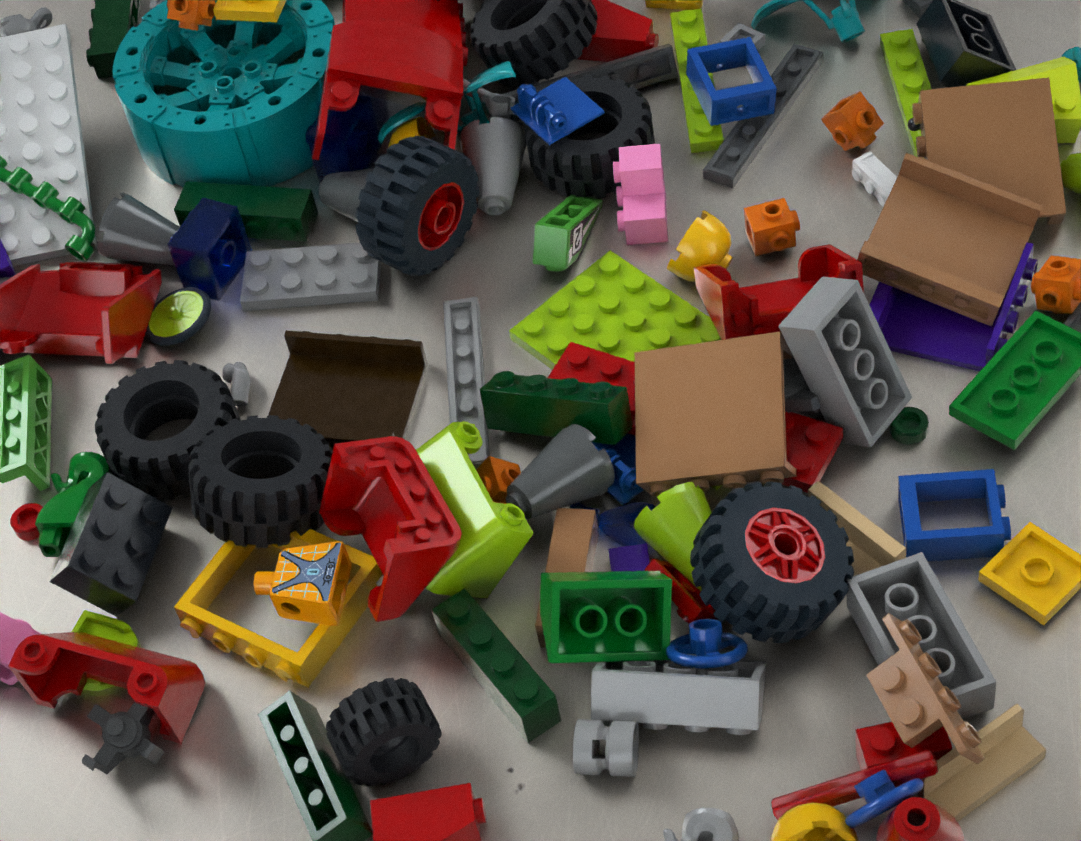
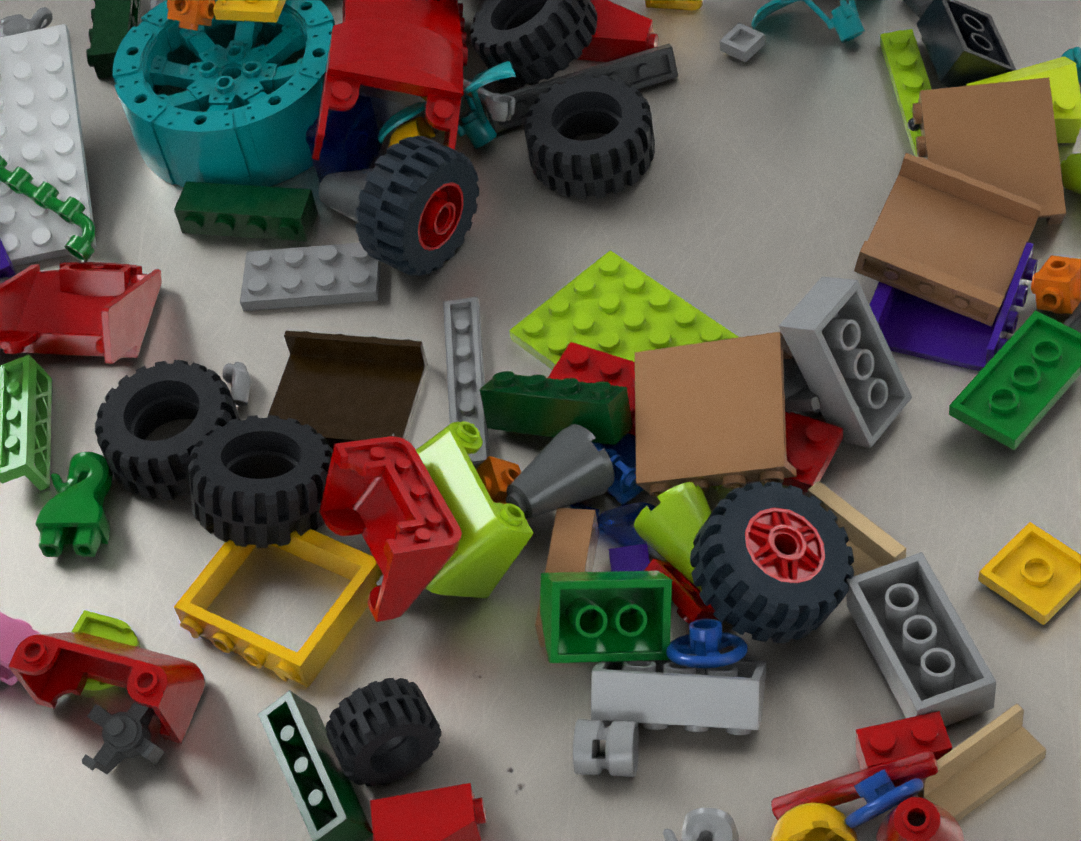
(24, 521): red tile -> none
(111, 545): black brick -> none
(135, 232): dark grey cone -> none
(178, 316): lime wheel -> none
(210, 247): clear blue brick -> none
(308, 582): light orange torso -> none
(497, 156): light grey cone -> none
(497, 665): dark green brick -> none
(555, 109): blue hinge -> none
(564, 232): bright green slope -> none
(641, 194): bright pink brick -> none
(690, 33): lime plate -> none
(703, 244): yellow cylinder -> none
(721, 105): blue window -> none
(751, 134): dark grey tile -> none
(764, 306): red windscreen -> none
(771, 226): orange brick -> none
(853, 122): orange brick -> none
(874, 176): white piece -> none
(910, 426): dark green tile -> none
(916, 697): medium nougat bracket -> none
(957, 542): blue window -> none

